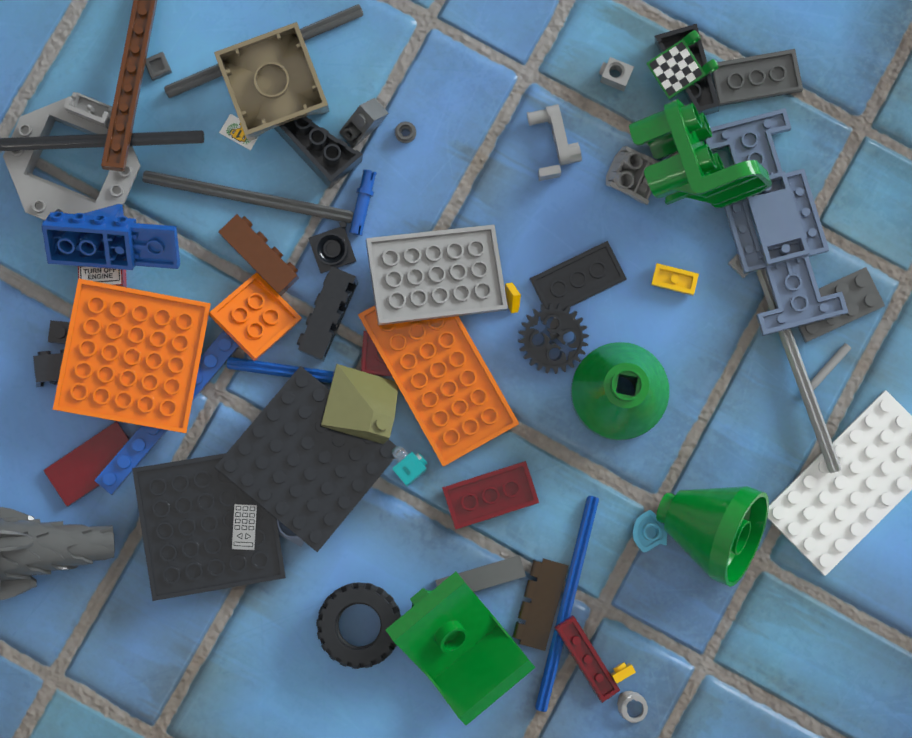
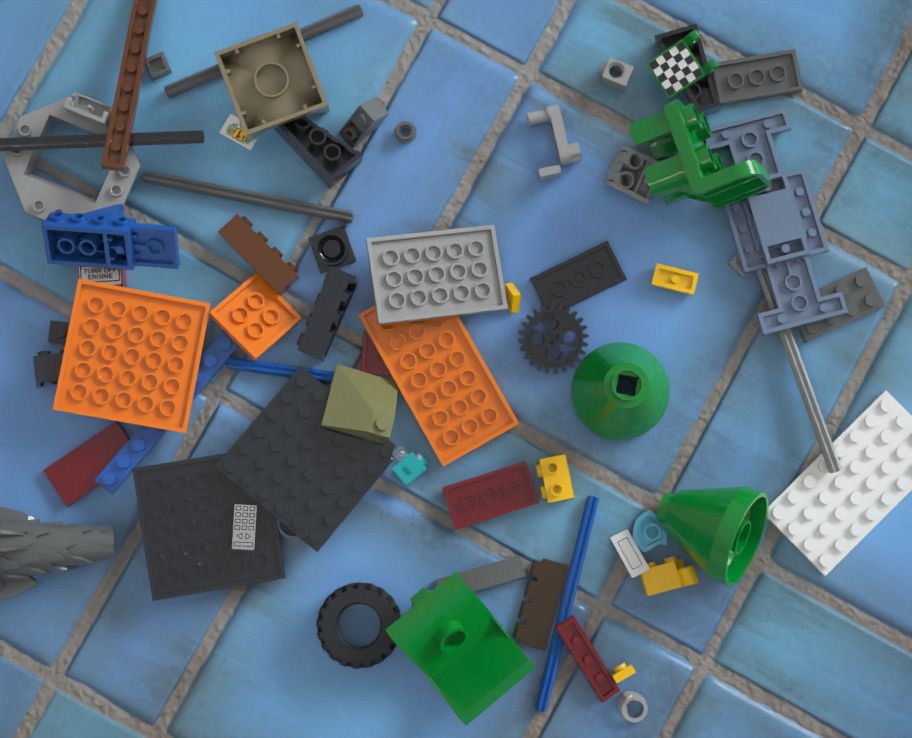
(364, 194): blue pin -> none
(555, 478): none -> yellow brick
(629, 553): none -> white sticker
(667, 576): none -> yellow hinge
(830, 365): light grey bar -> none

